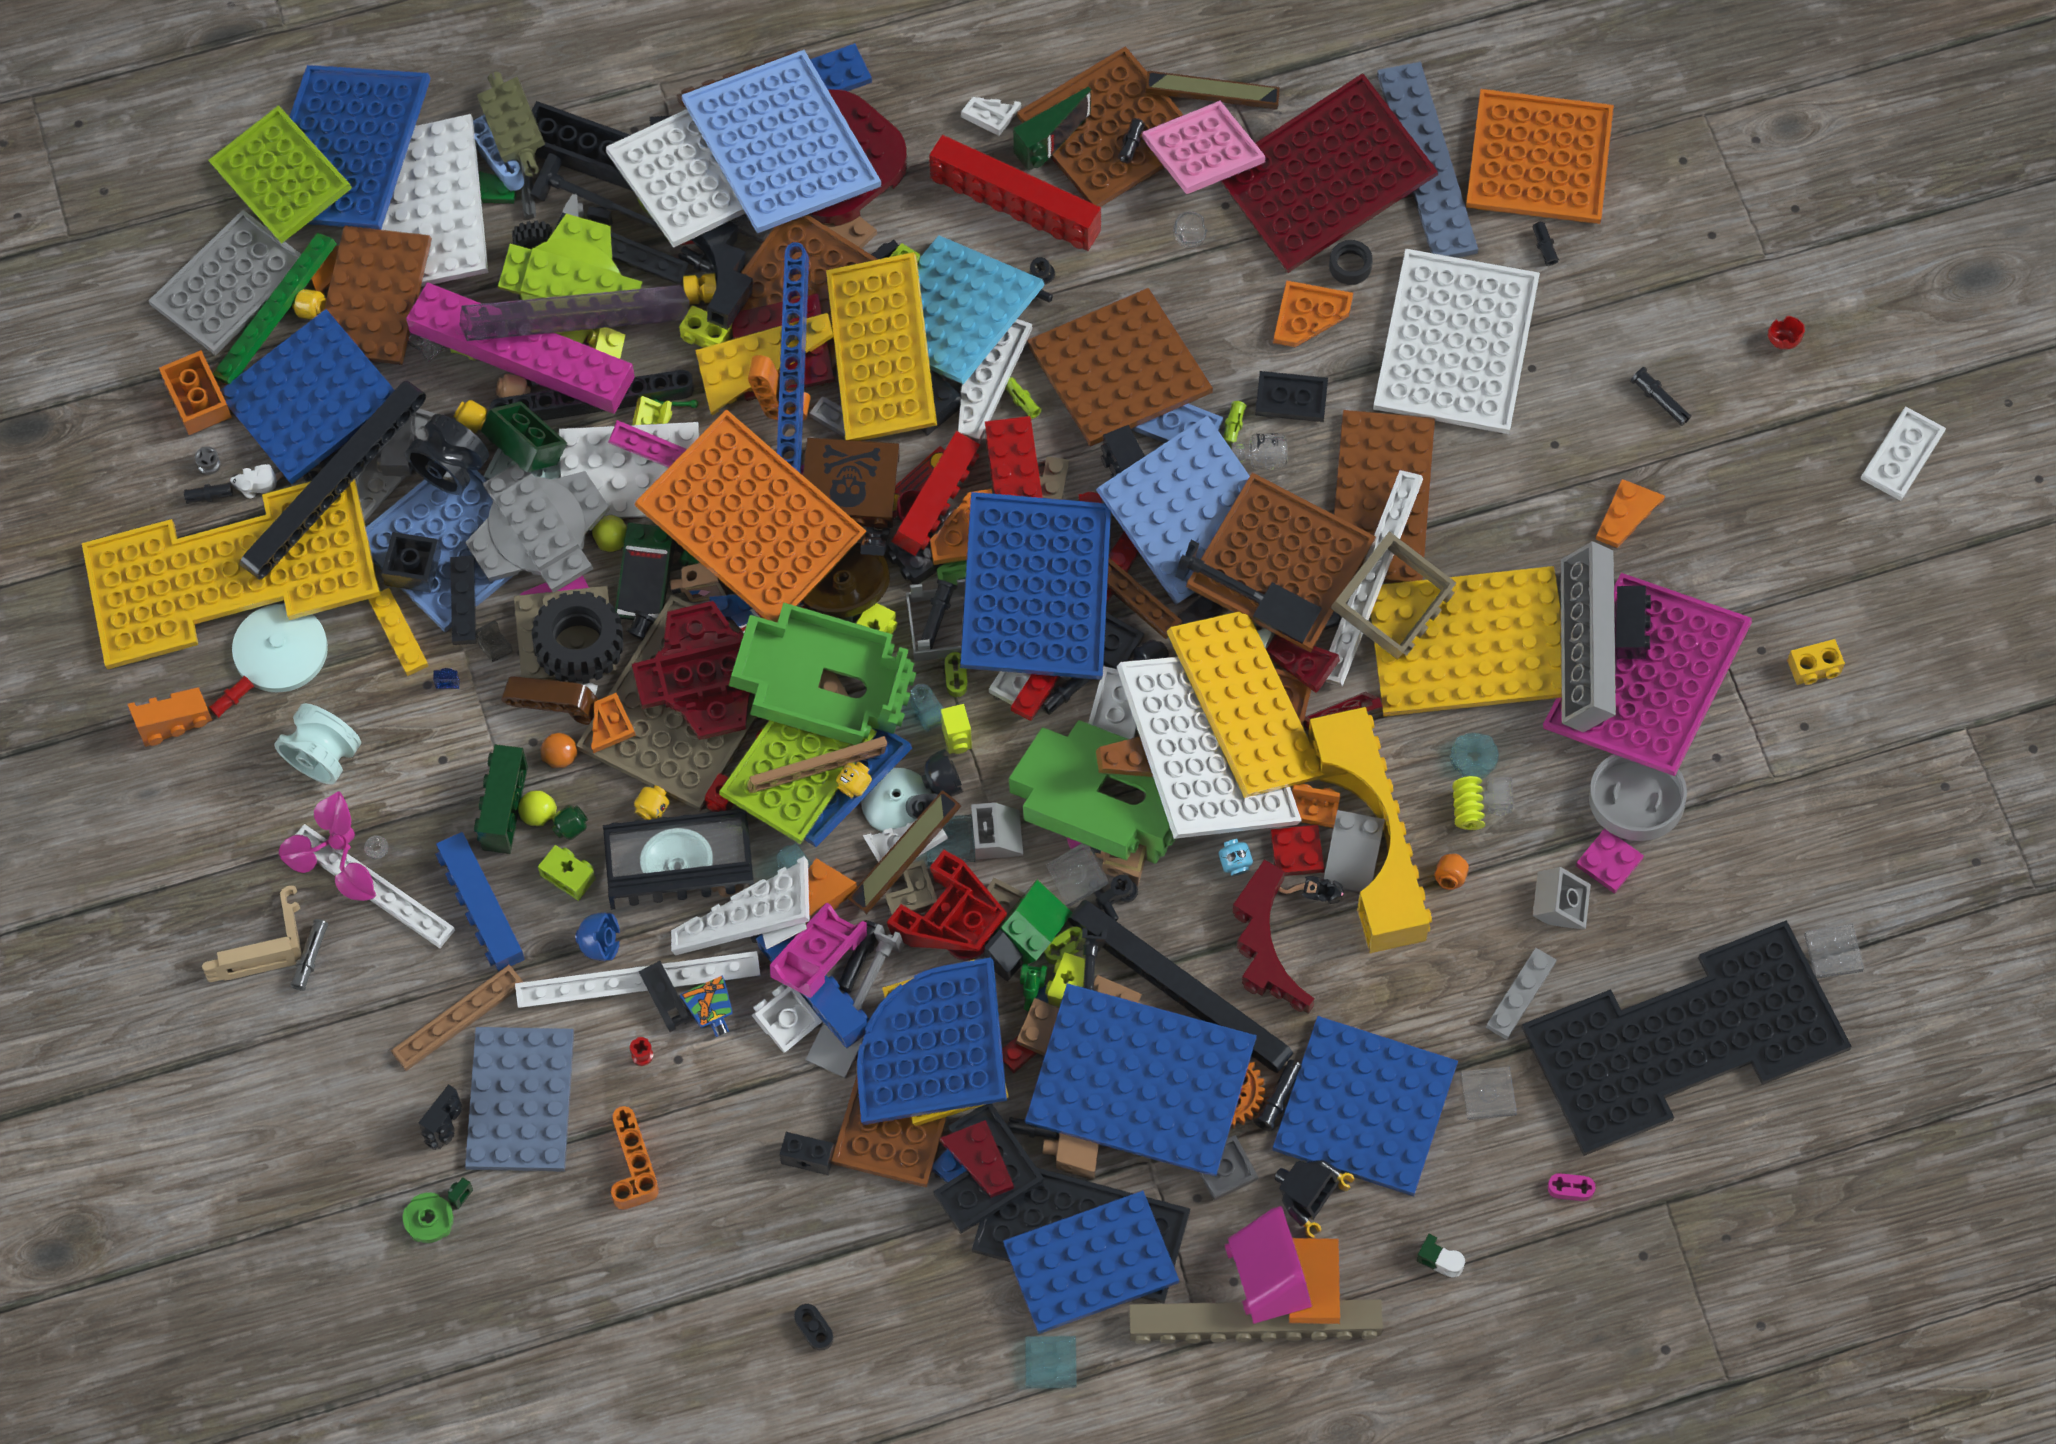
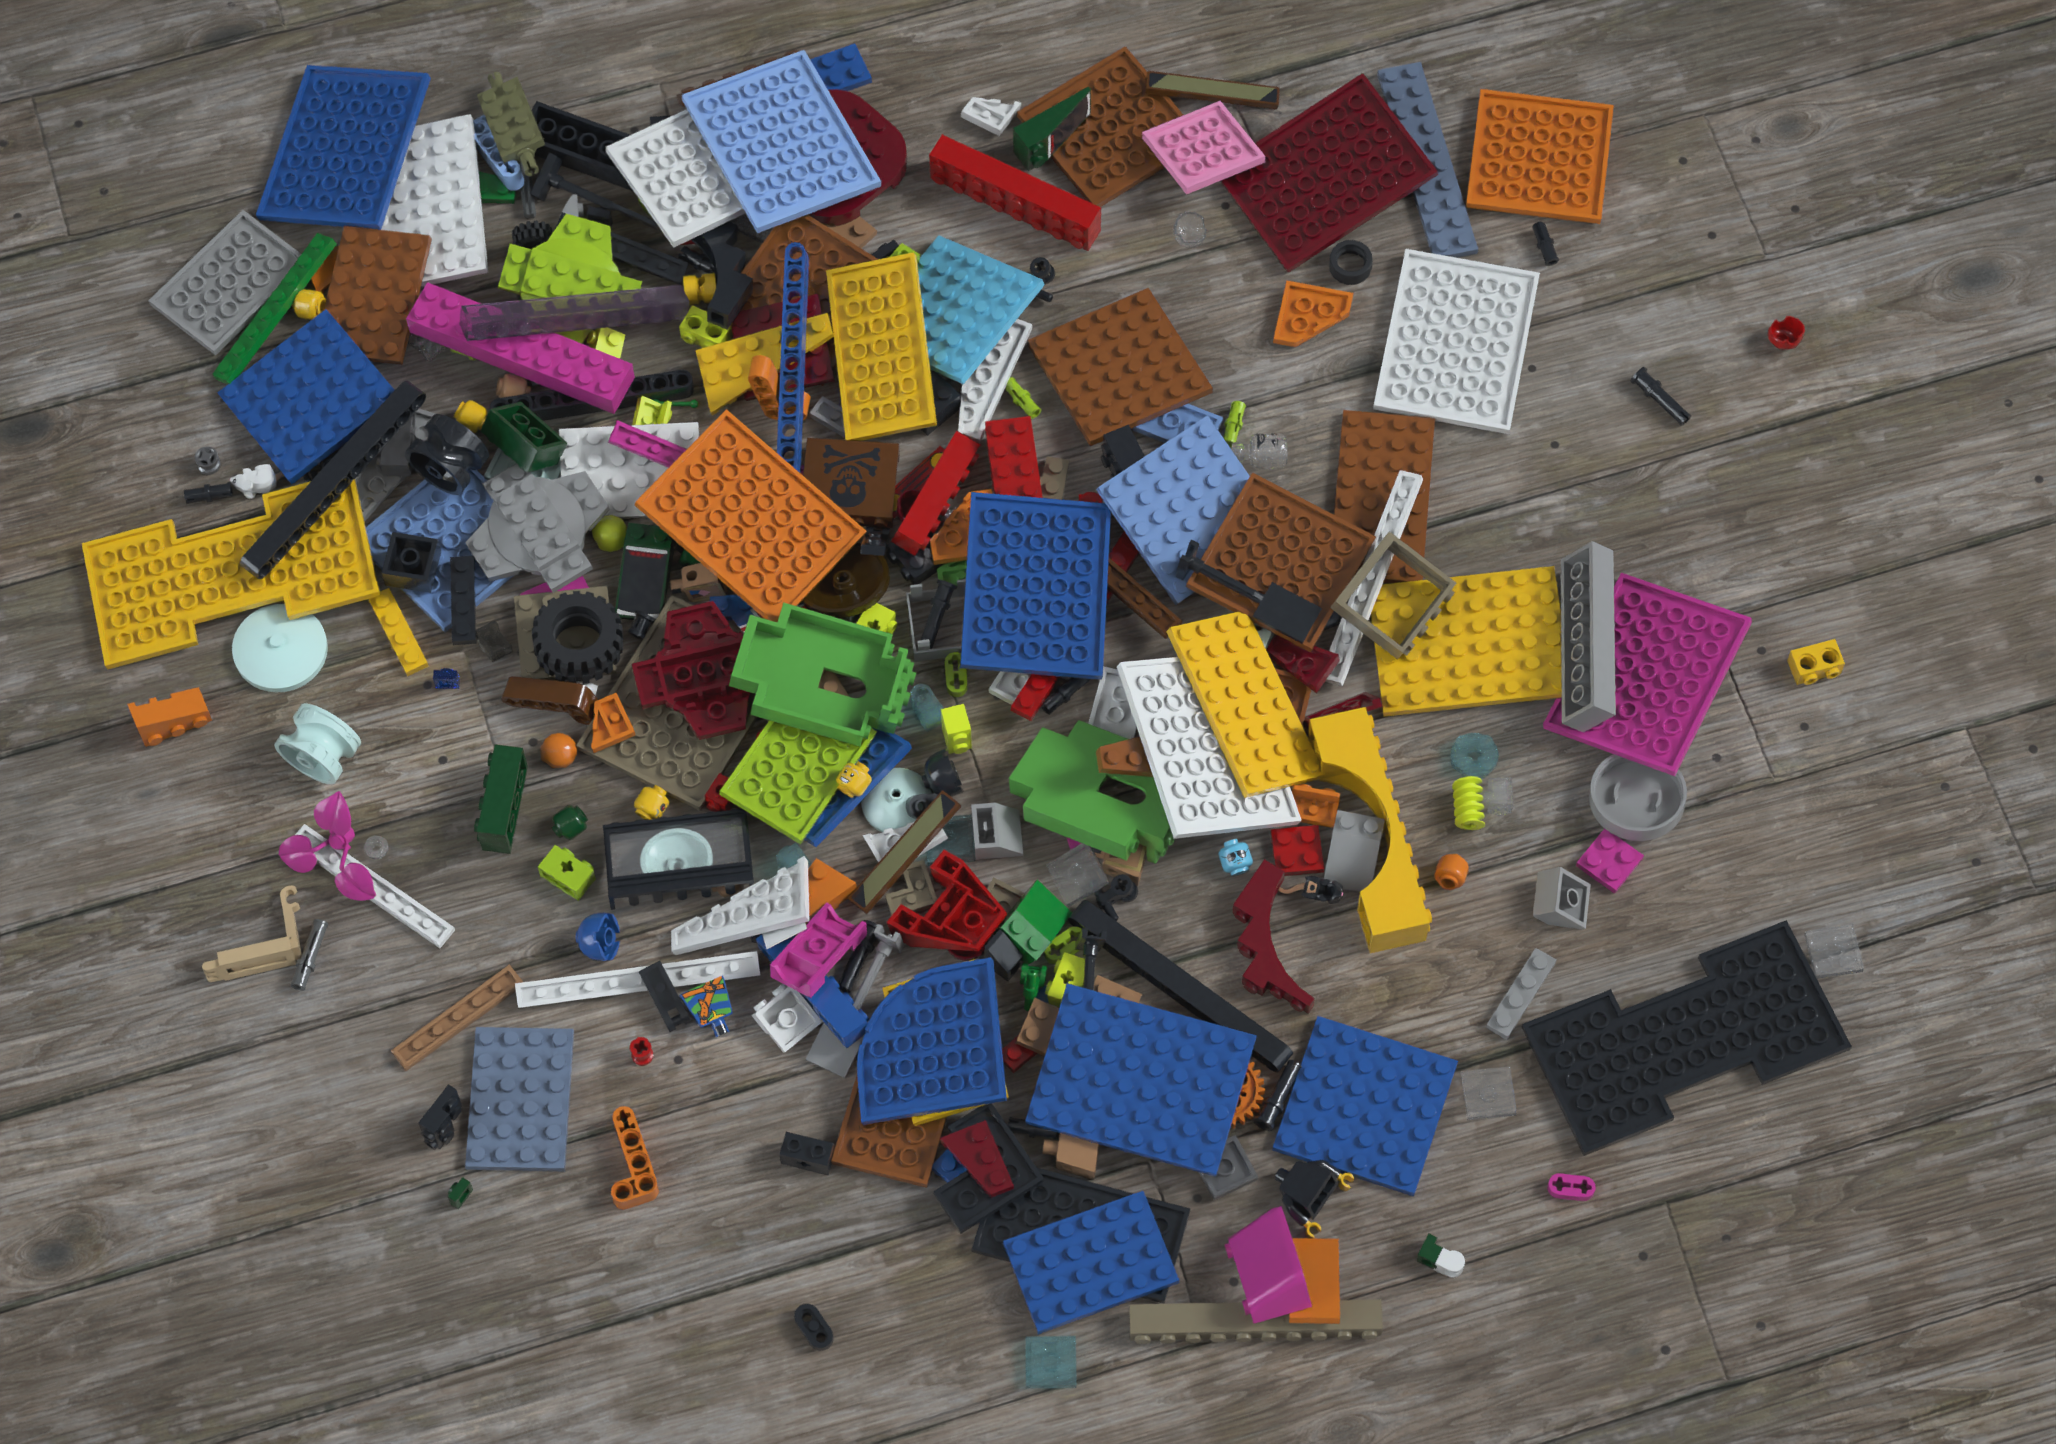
(195, 392): orange brick -> none
(231, 696): red pin -> none
(280, 174): lime plate -> none
(428, 1232): bright green plate -> none
(480, 902): blue brick -> none
(536, 808): neon yellow hair -> none
(817, 765): medium nougat tile -> none
(1119, 641): black plate -> none
(1131, 140): black pin -> none
(1151, 650): black head -> none
(1201, 609): black plate -> none
(1291, 396): black plate -> none
(1626, 512): orange wing -> none
(1632, 622): black brick -> none
(1903, 453): white tile -> none

